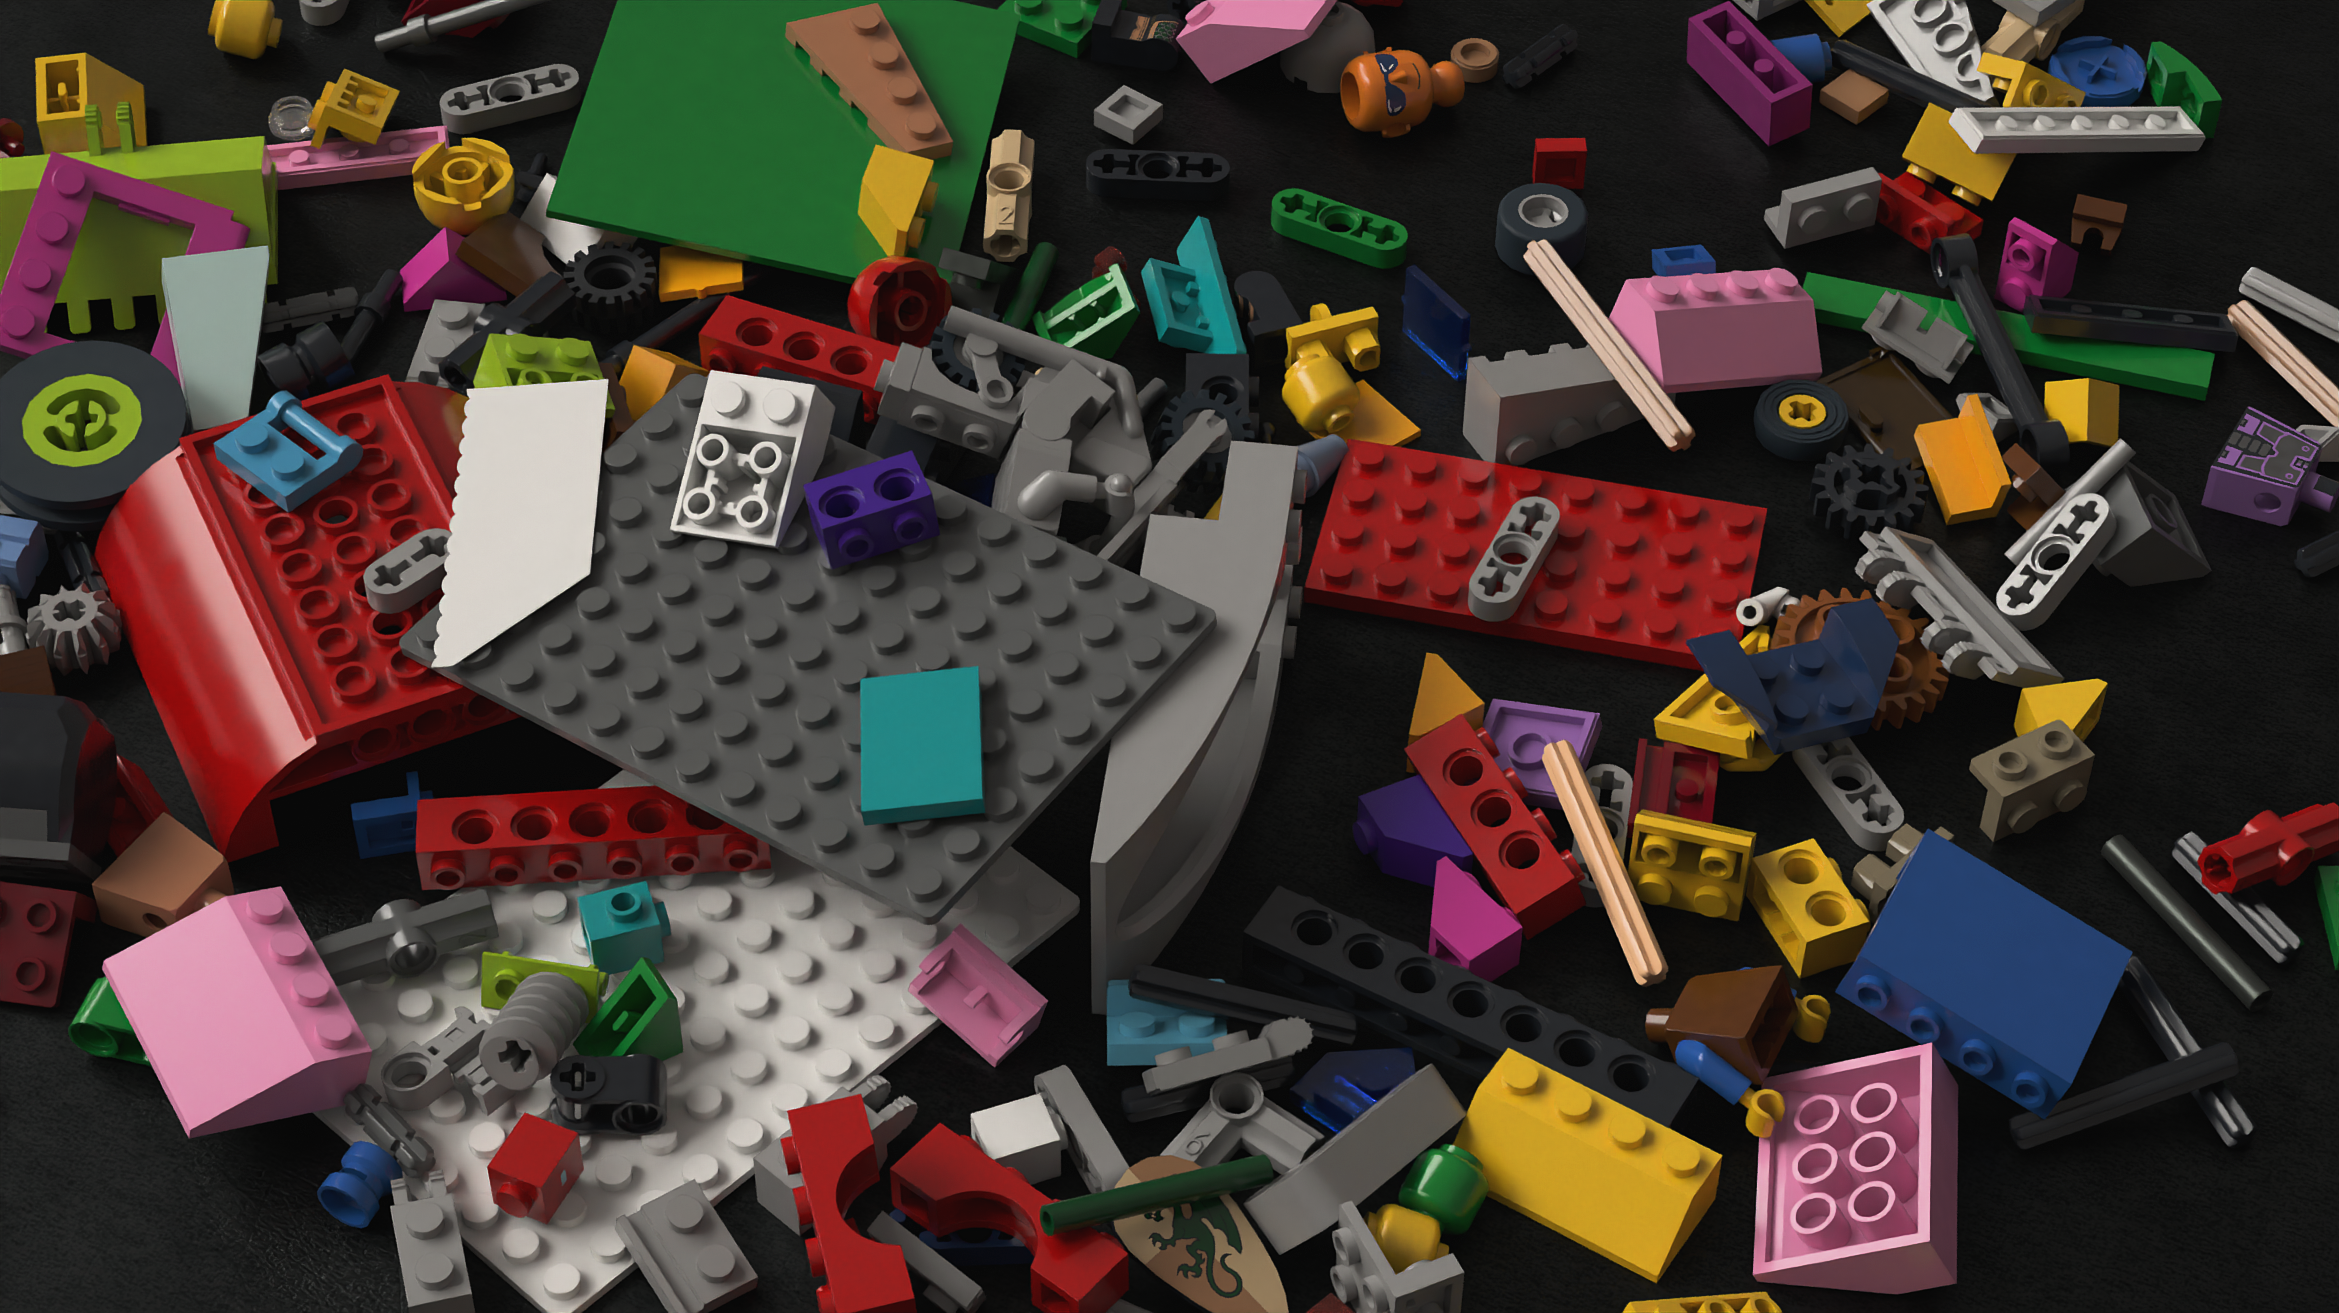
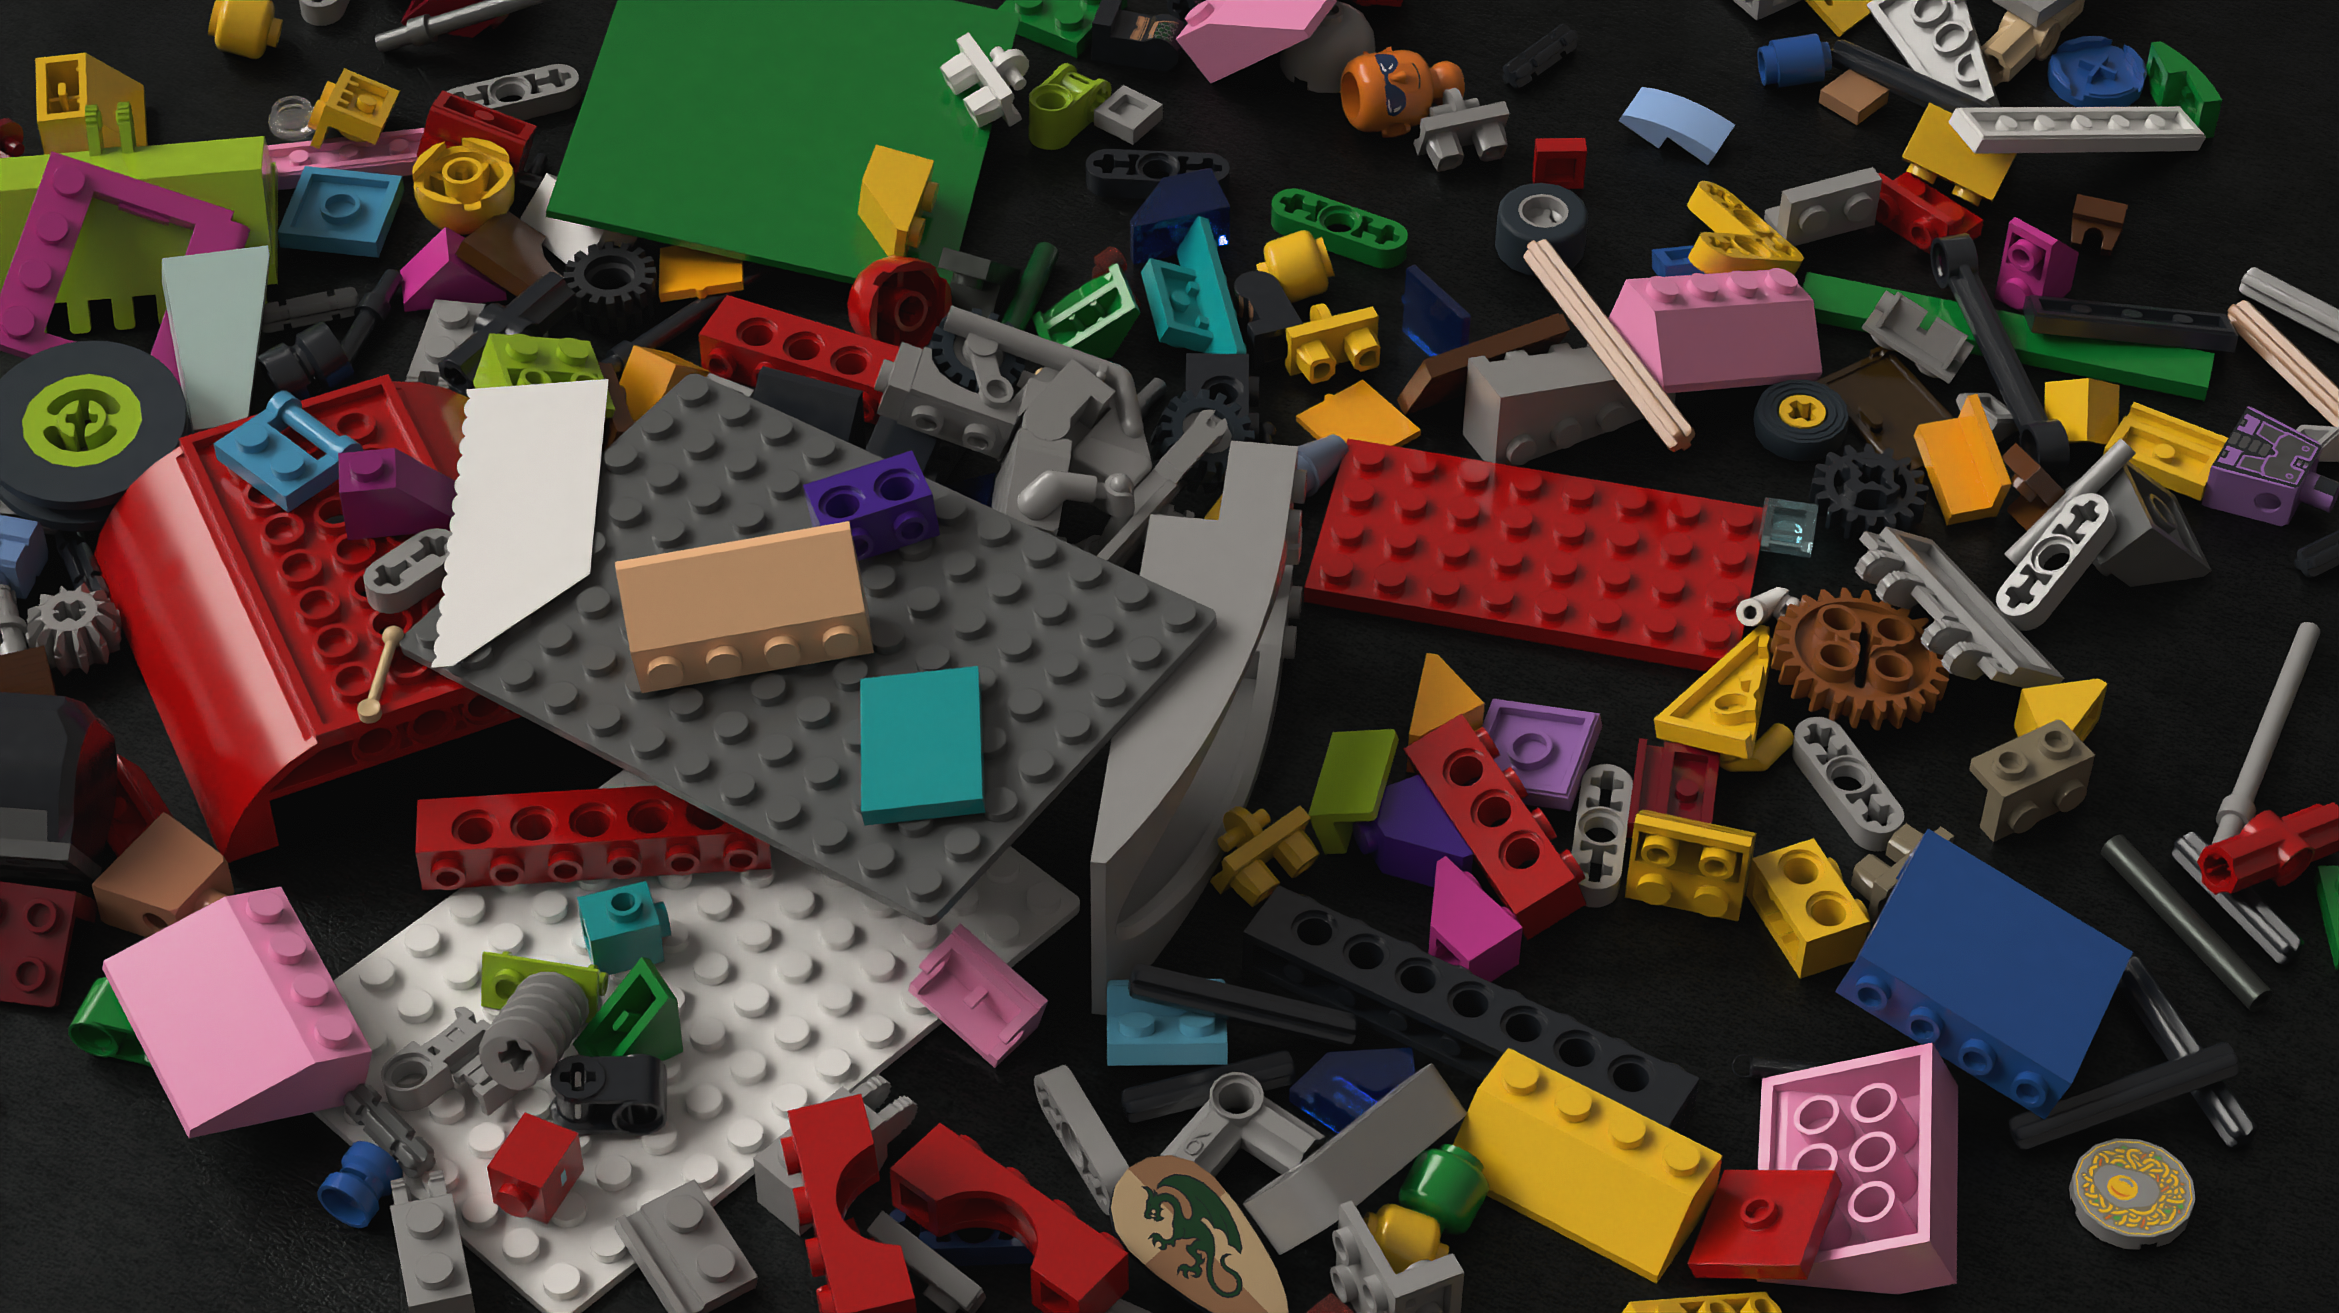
(341, 211): none -> dark azure plate
(370, 708): none -> tan hinge
(388, 823): blue bracket -> none
(392, 494): none -> magenta slope
(407, 937): dark grey piece -> none
(459, 118): none -> red brick
(744, 607): none -> light nougat slope
(751, 458): white slope -> none
(874, 75): nougat wing -> none
(993, 77): none -> white hips
(1009, 196): tan piece -> none
(1022, 1137): white brick -> none
(1064, 107): none -> lime piece
(1155, 1195): dark green piece -> none
(1171, 211): none -> clear blue slope
(1231, 1054): light grey hinge -> none
(1246, 866): none -> yellow hips
(1298, 264): none -> yellow head
(1320, 393): yellow head -> none
(1351, 784): none -> lime panel
(1445, 374): none -> reddish brown tile
(1459, 125): none -> light grey hips
(1476, 59): medium nougat tile -> none
(1515, 578): light grey beam -> none
(1605, 864): light nougat axle -> none
(1690, 125): none -> light blue slope
(1732, 1031): reddish brown torso -> none
(1740, 237): none -> yellow beam
(1749, 73): magenta brick -> none
(1765, 1224): none -> red plate
(1788, 527): none -> clear light blue plate
(1810, 688): dark blue piece -> none
(2027, 84): yellow bracket -> none
(2132, 1193): none -> tile
(2169, 449): none -> yellow plate
(2239, 807): none -> light grey bar

